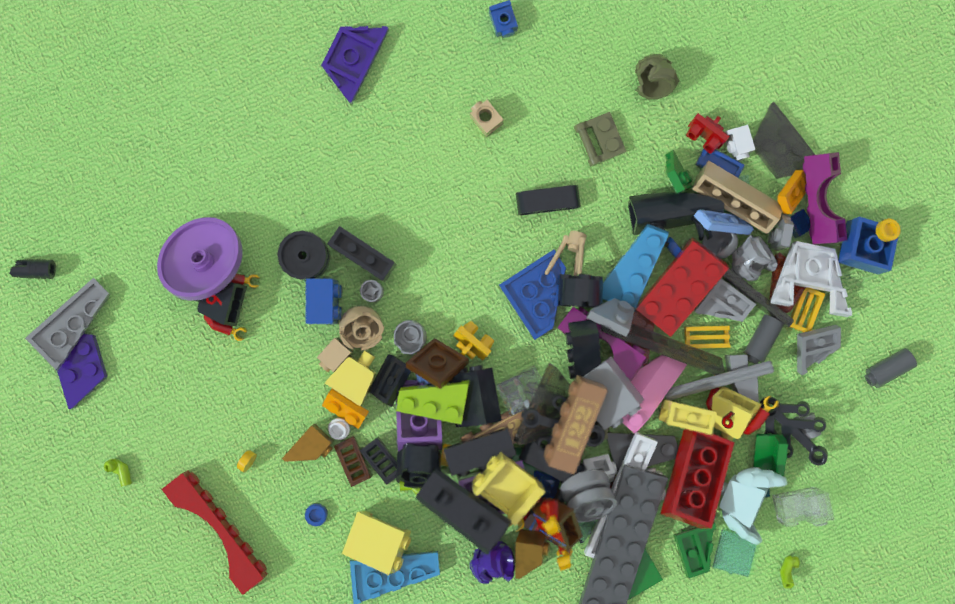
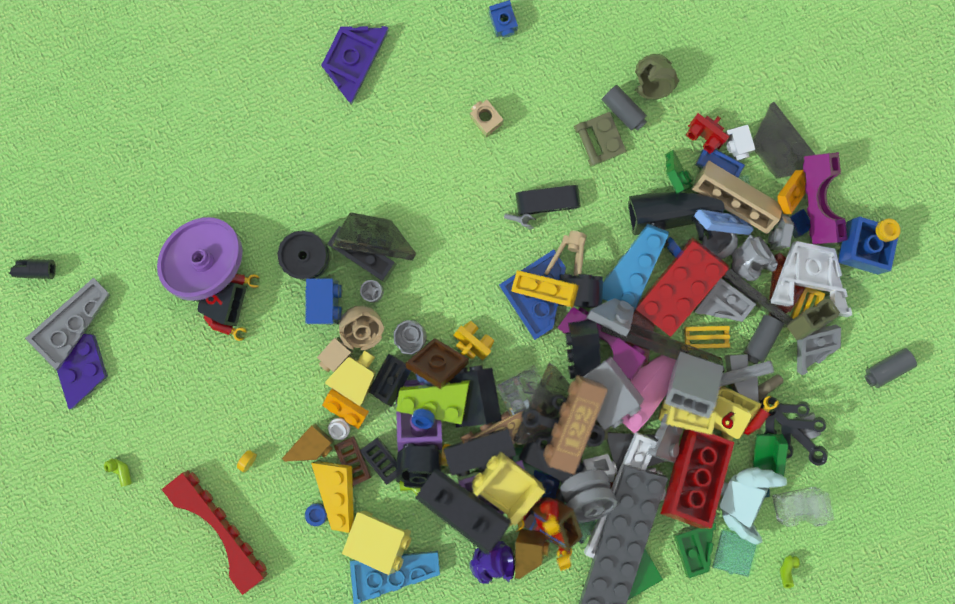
(336, 493): none -> yellow wing
(373, 236): none -> clear smoke wing
(423, 418): none -> blue tile
(523, 220): none -> light grey hand
(545, 288): none -> yellow tile
(625, 108): none -> dark grey brick
(668, 443): none -> light grey wing
(694, 385): none -> light grey brick
(768, 386): none -> dark tan arm
(813, 319): none -> olive brick

